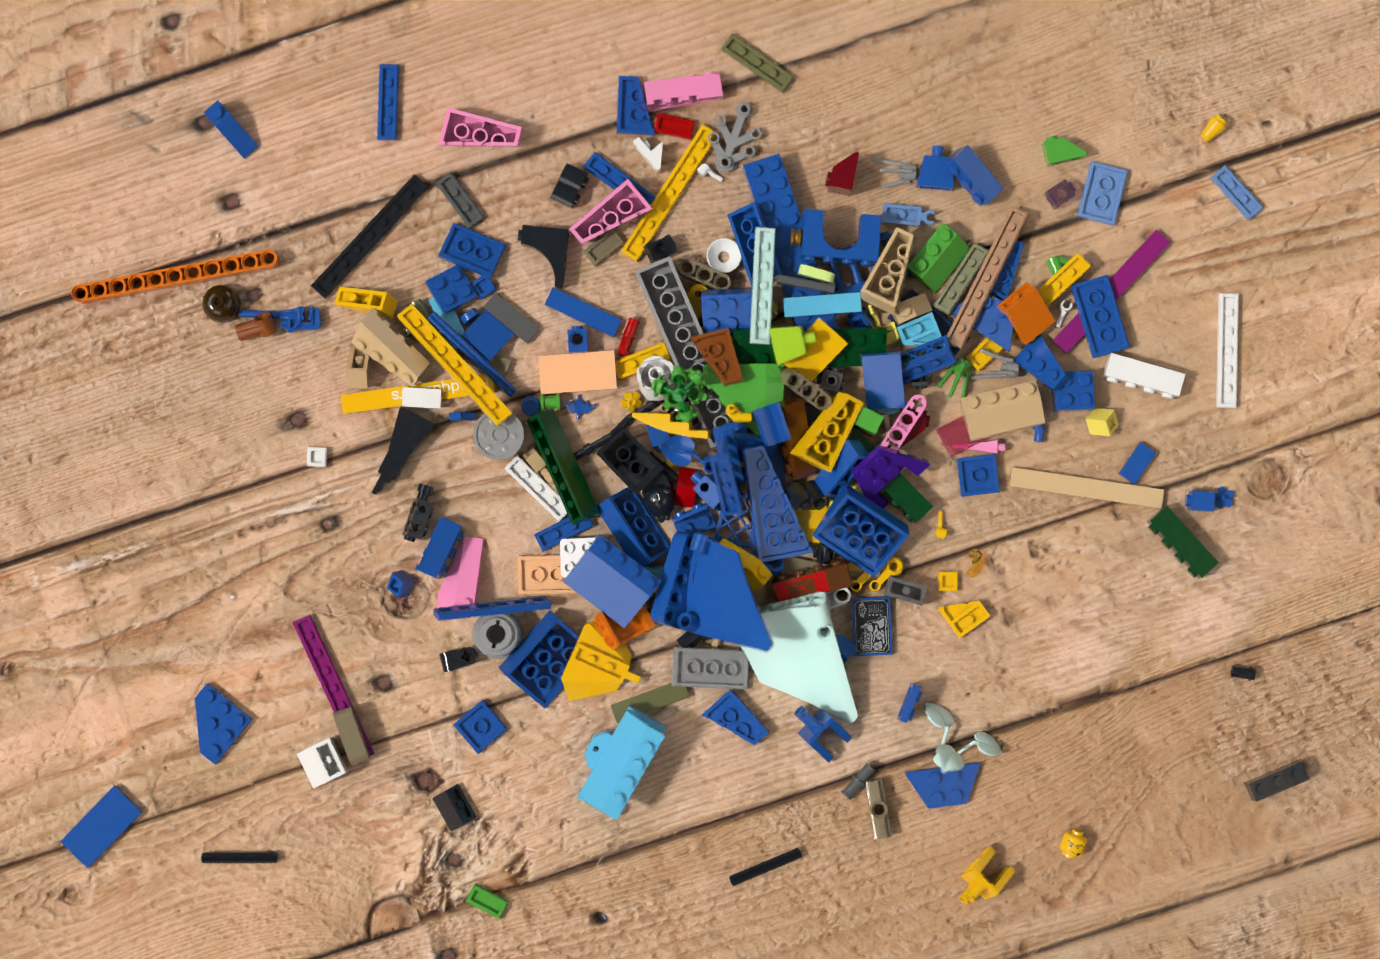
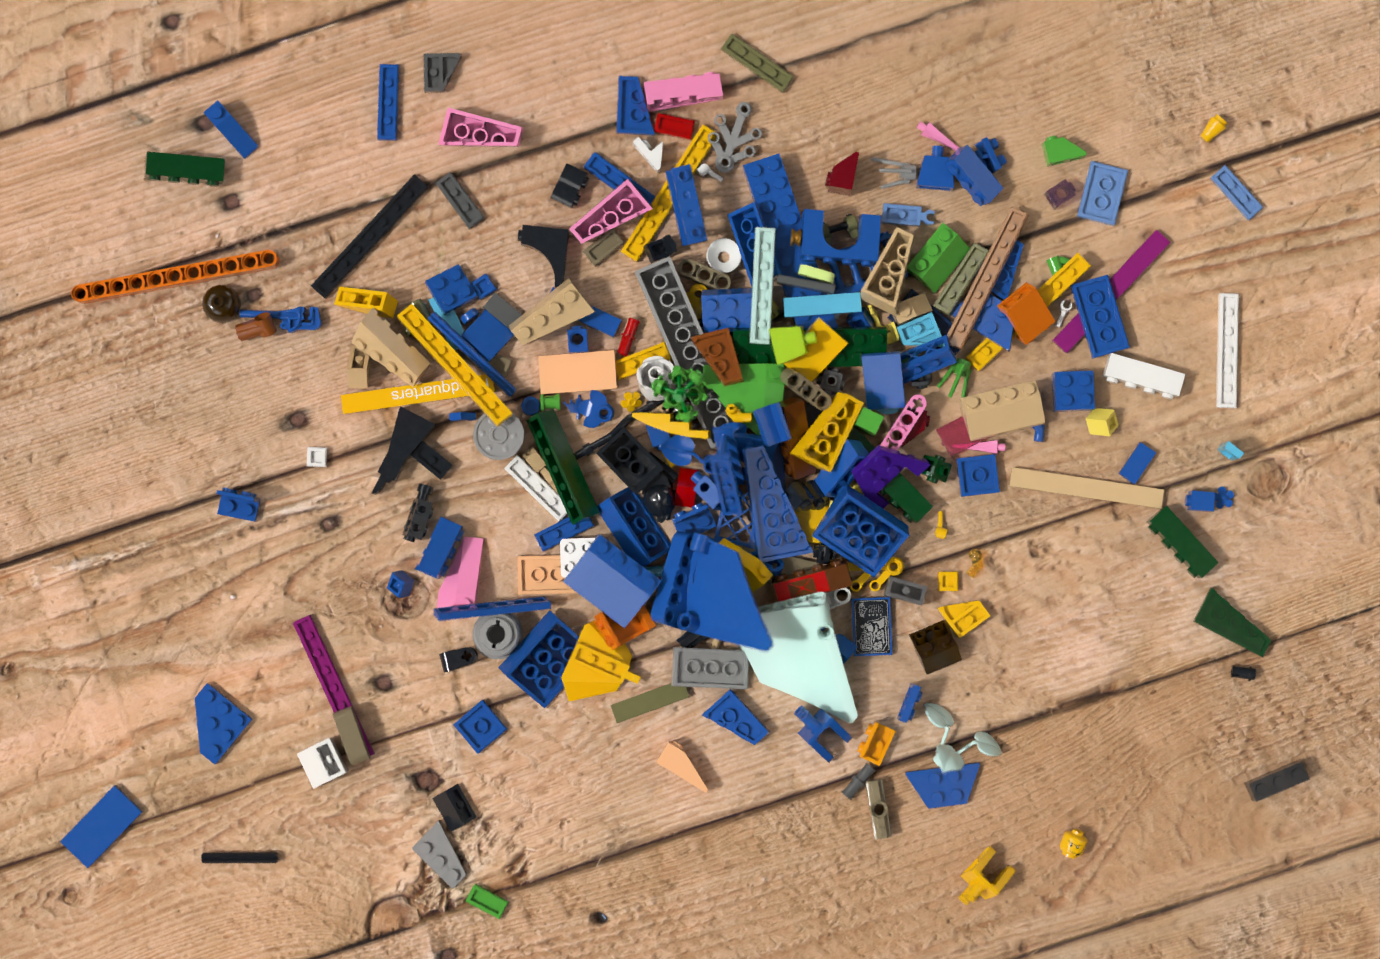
(184, 168): none -> dark green wedge
(238, 506): none -> blue bracket
(421, 398): white tile -> none
(431, 460): none -> black plate
(439, 70): none -> dark grey wing
(440, 855): none -> light grey wing
(472, 250): blue tile -> none
(554, 311): none -> tan wedge
(592, 409): none -> blue plate
(620, 761): medium azure piece -> none
(678, 762): none -> light nougat slope
(686, 205): none -> blue fence
(765, 866): black axle -> none
(849, 223): none -> olive piece
(876, 743): none -> light orange bracket
(933, 133): none -> bright pink piece
(935, 647): none -> dark brown slope
(938, 469): none -> dark green brick
(986, 154): none -> blue hips
(1007, 369): light grey plant -> none
(1041, 364): blue wing -> none
(1223, 619): none -> dark green wing
(1230, 451): none -> medium azure tile

